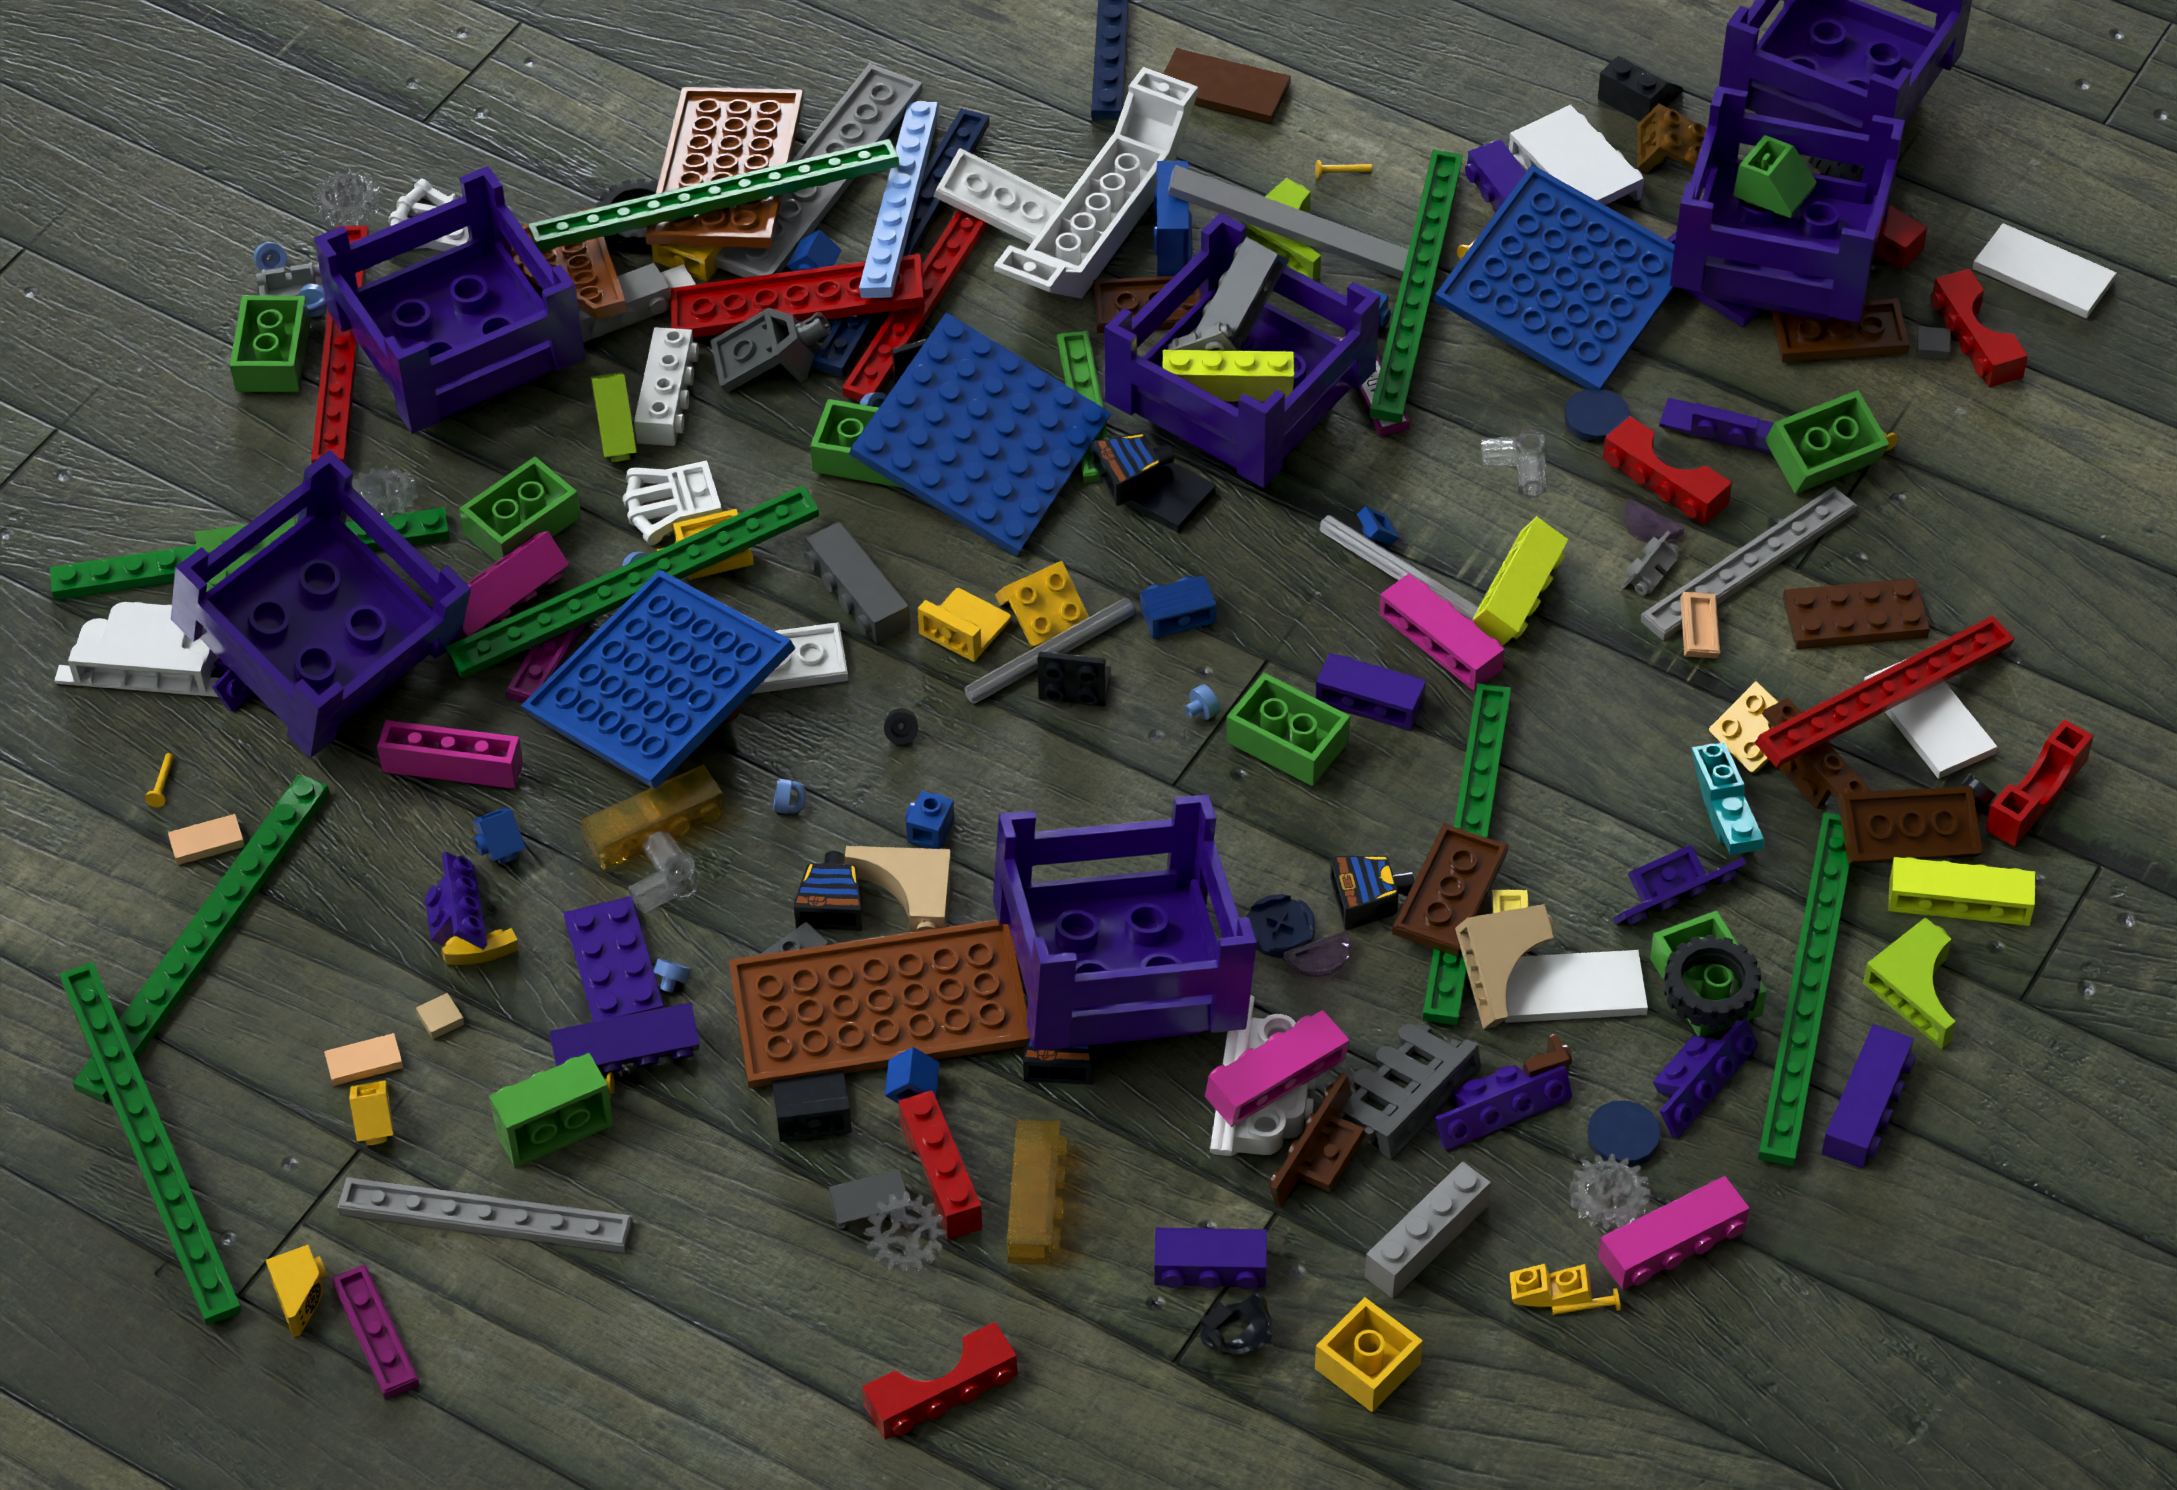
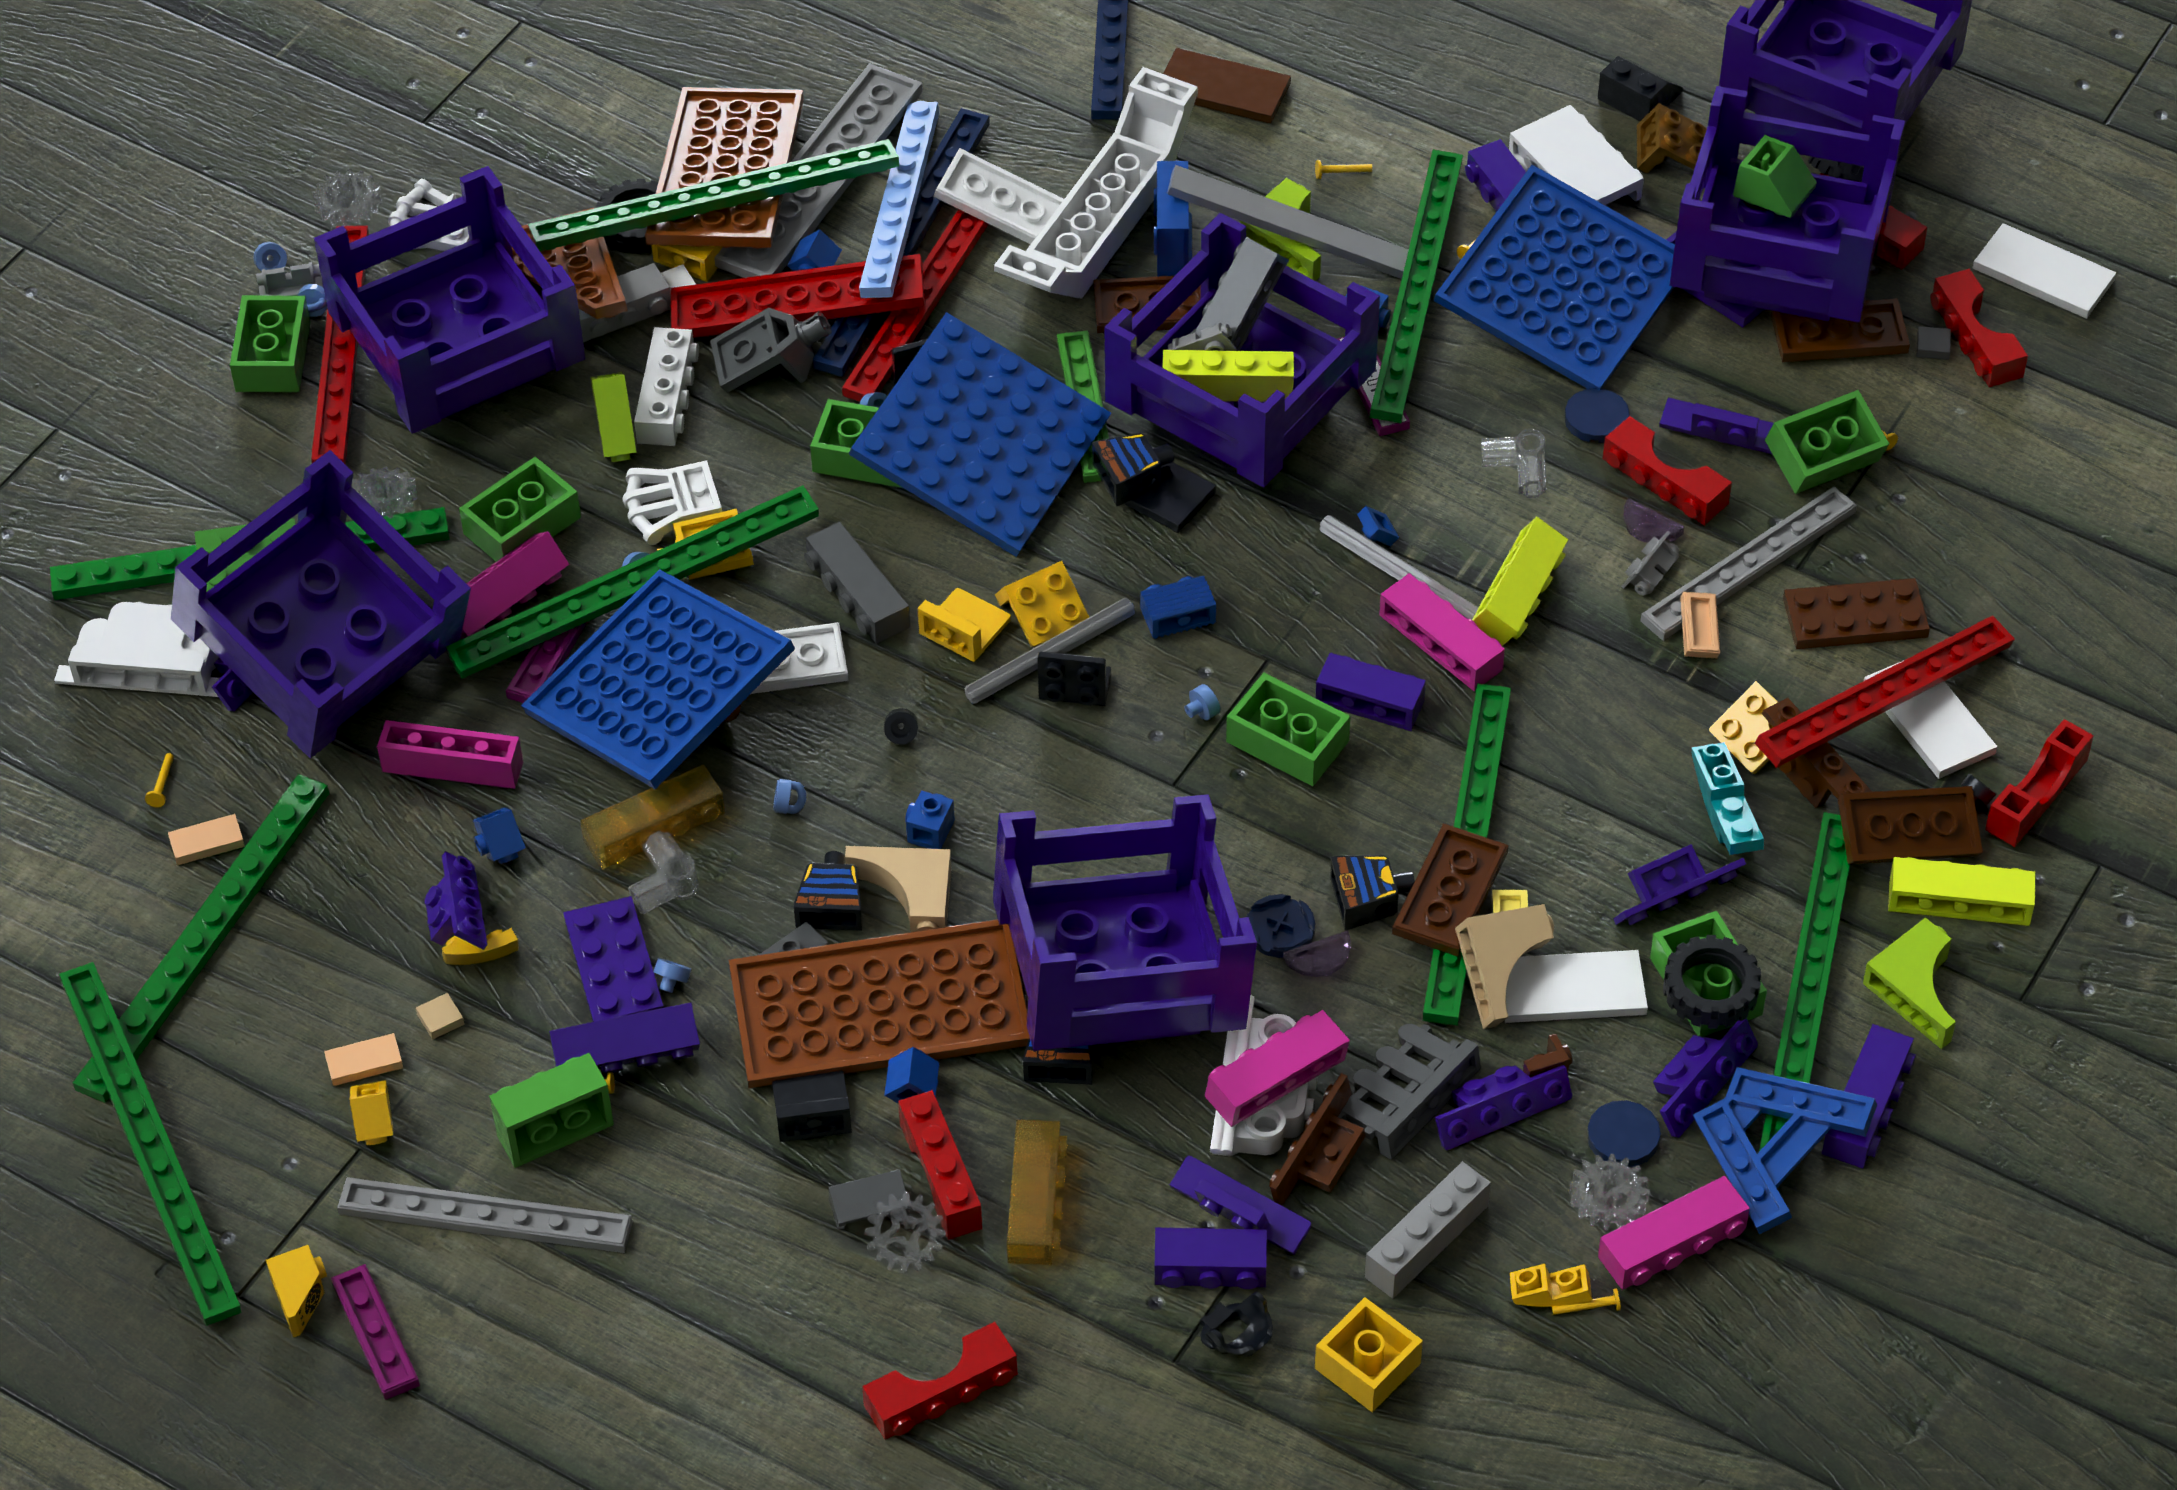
(1240, 1204): none -> dark purple bracket
(1811, 1115): none -> blue plate

